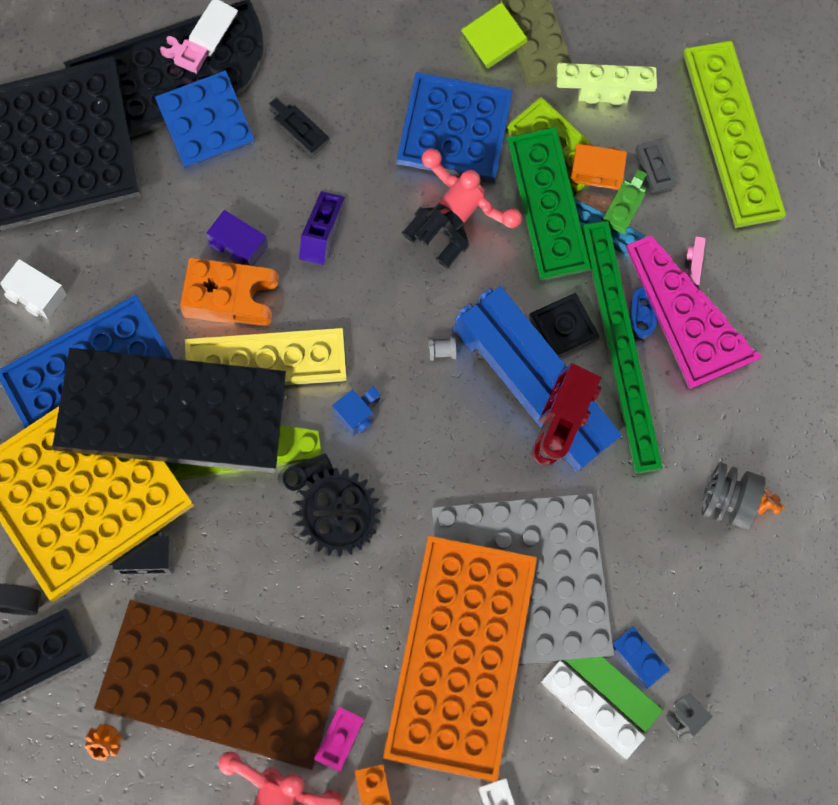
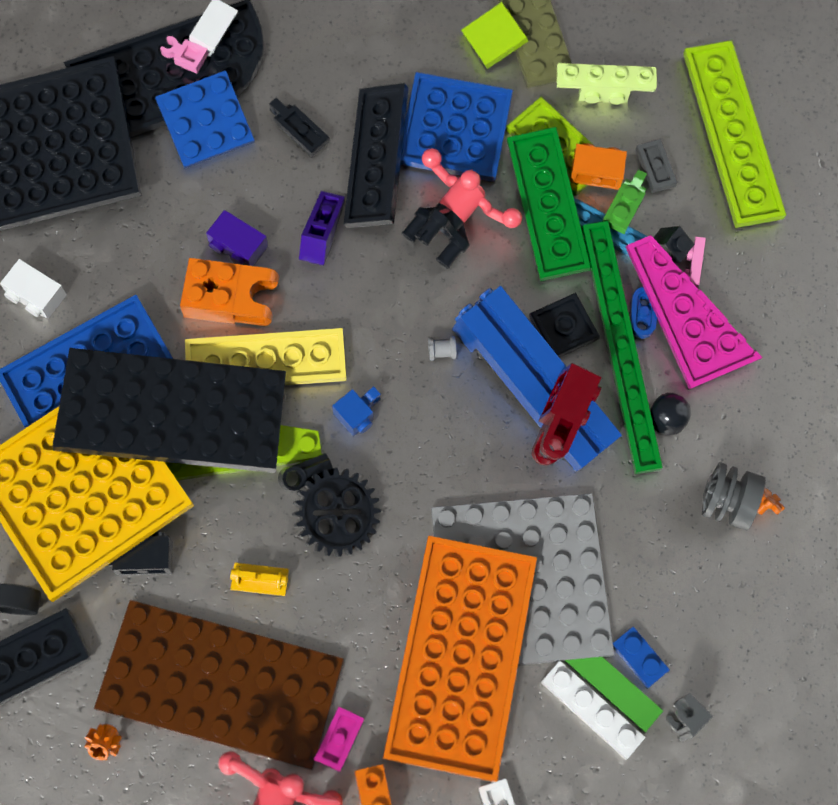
(259, 579): none -> yellow hinge
(376, 156): none -> black plate
(670, 414): none -> black hair
(674, 242): none -> black brick

